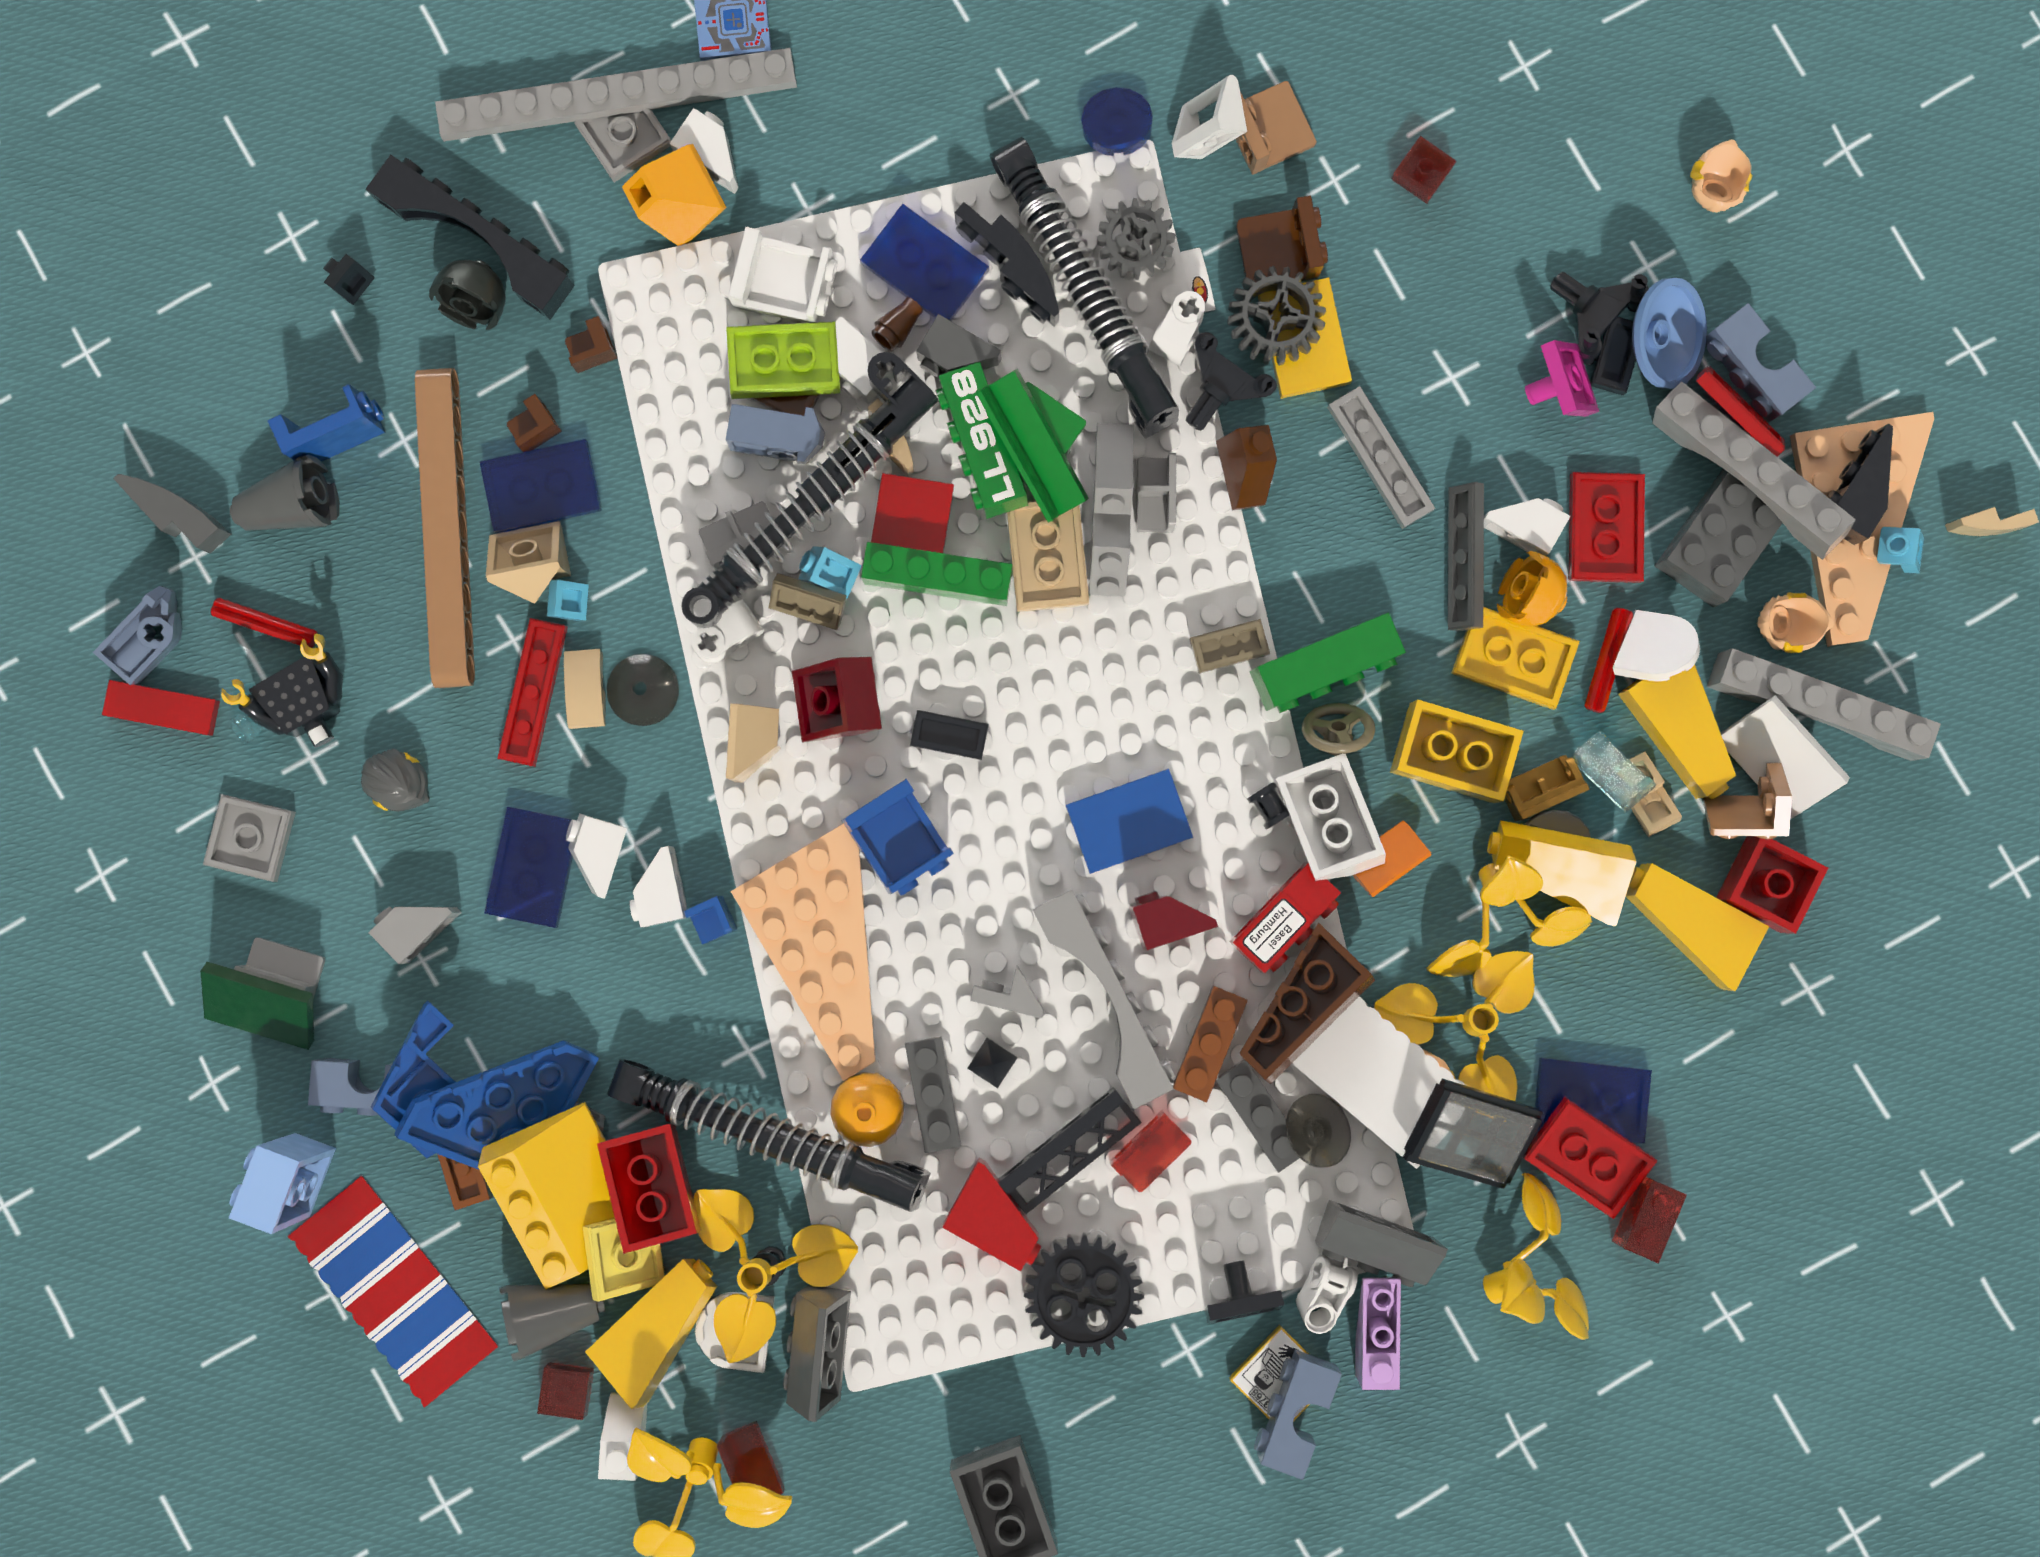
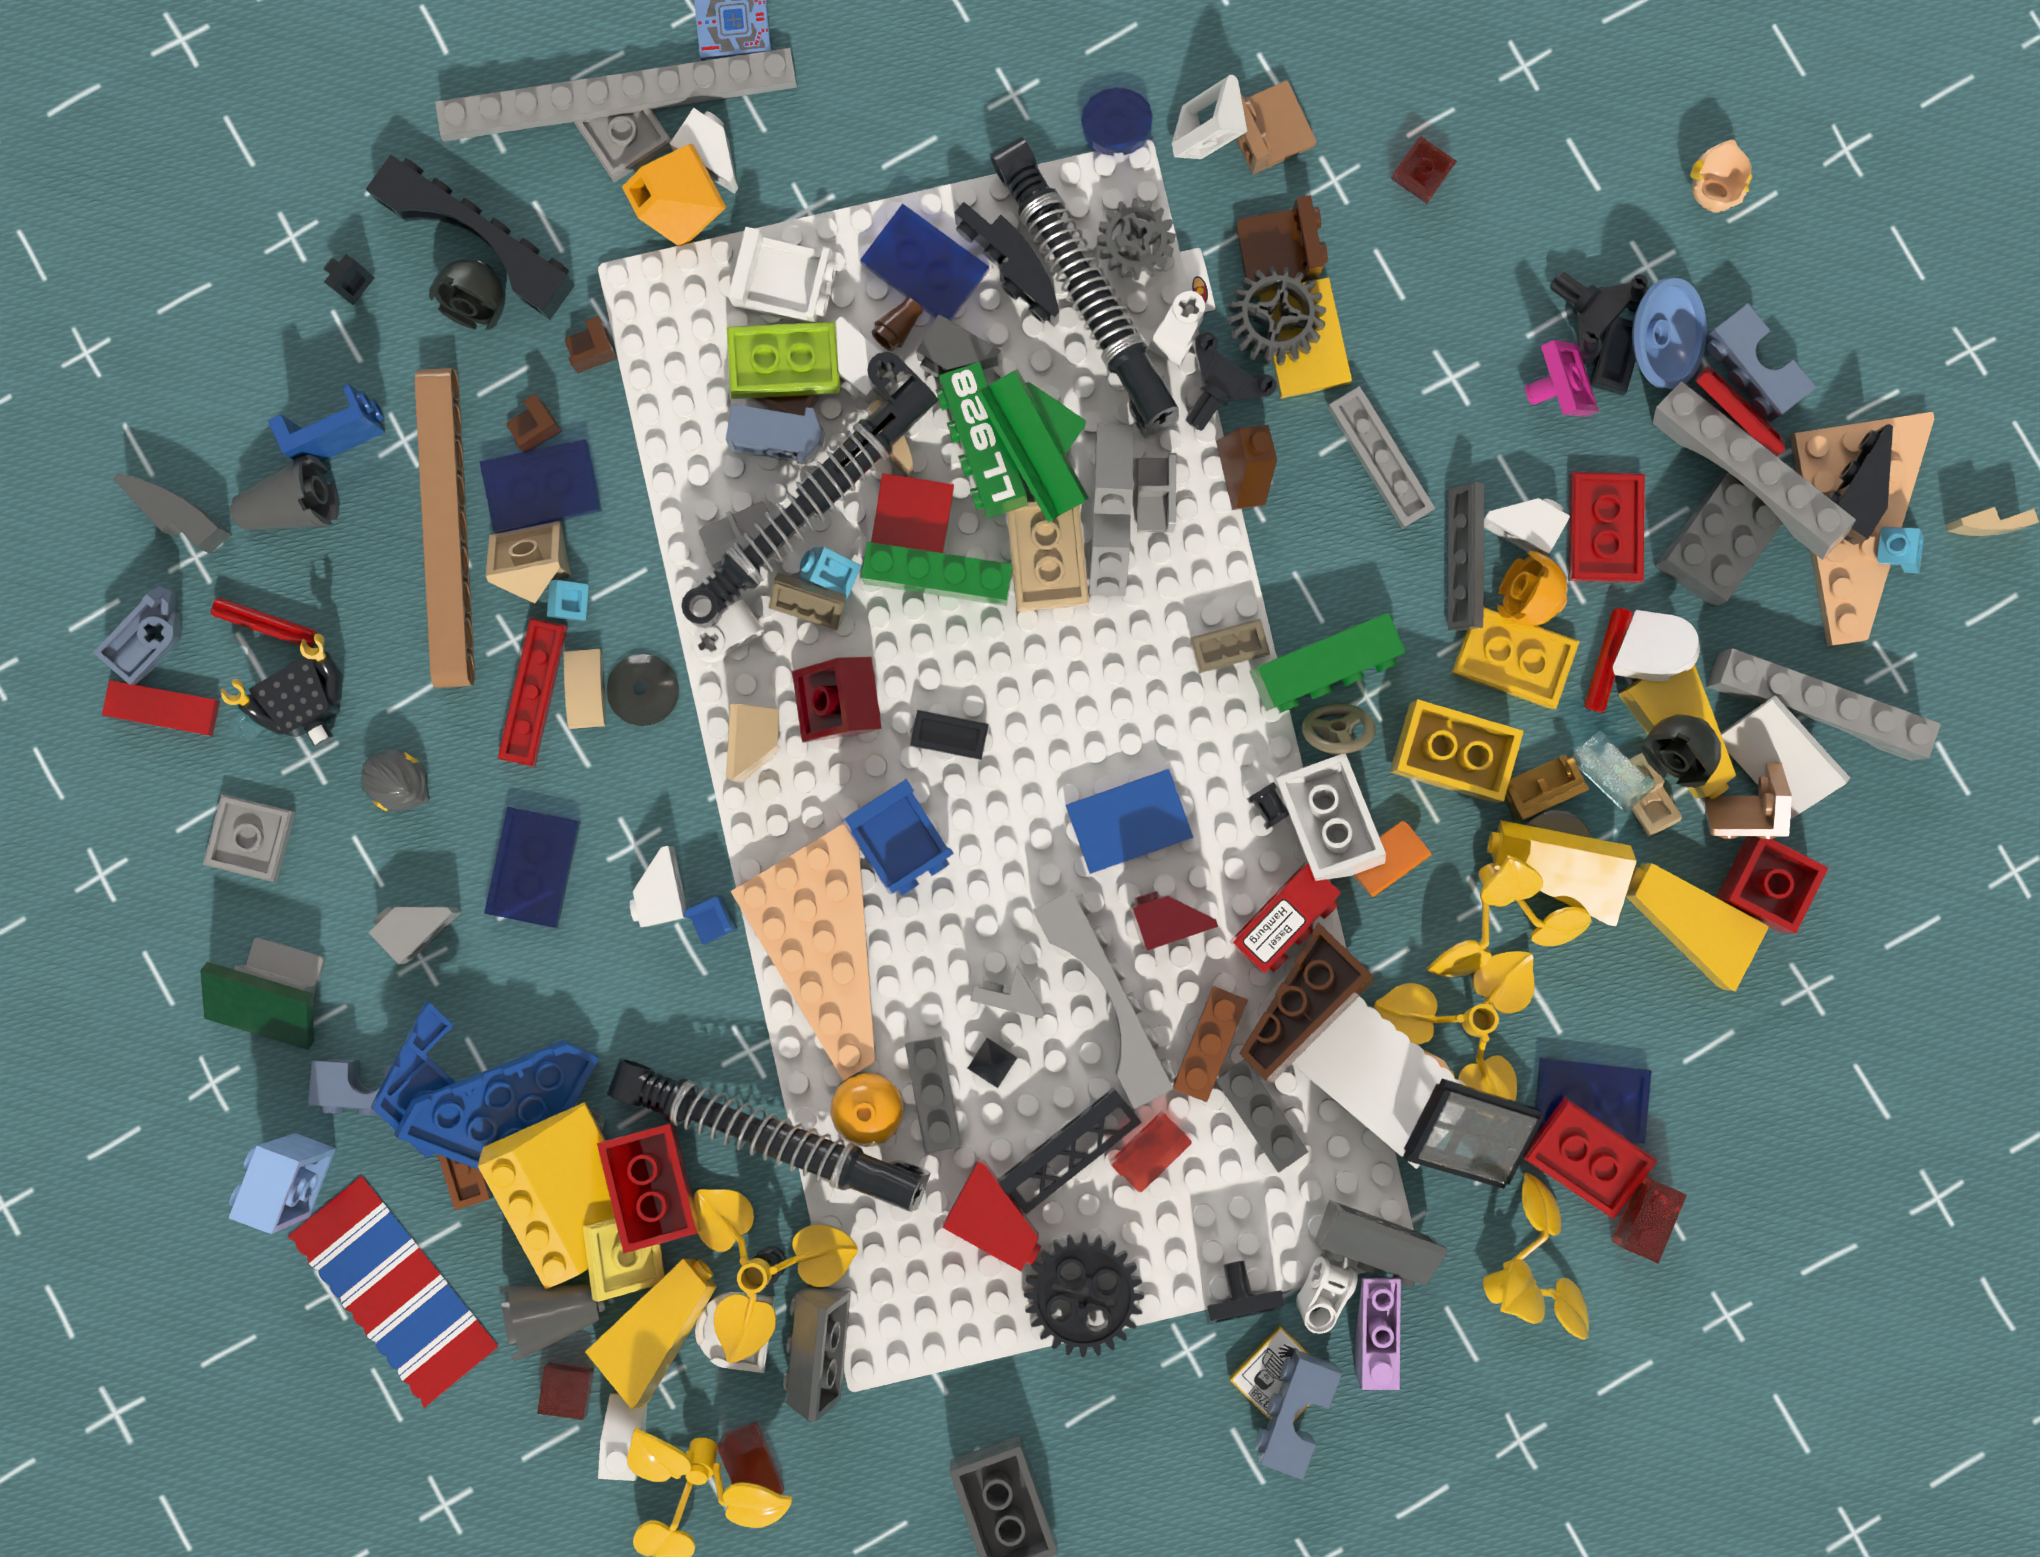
(595, 849): white slope -> none
(1329, 1127): clear smoke dish -> none
(1684, 749): none -> pearl dark grey cylinder
(1794, 622): light nougat hair -> none

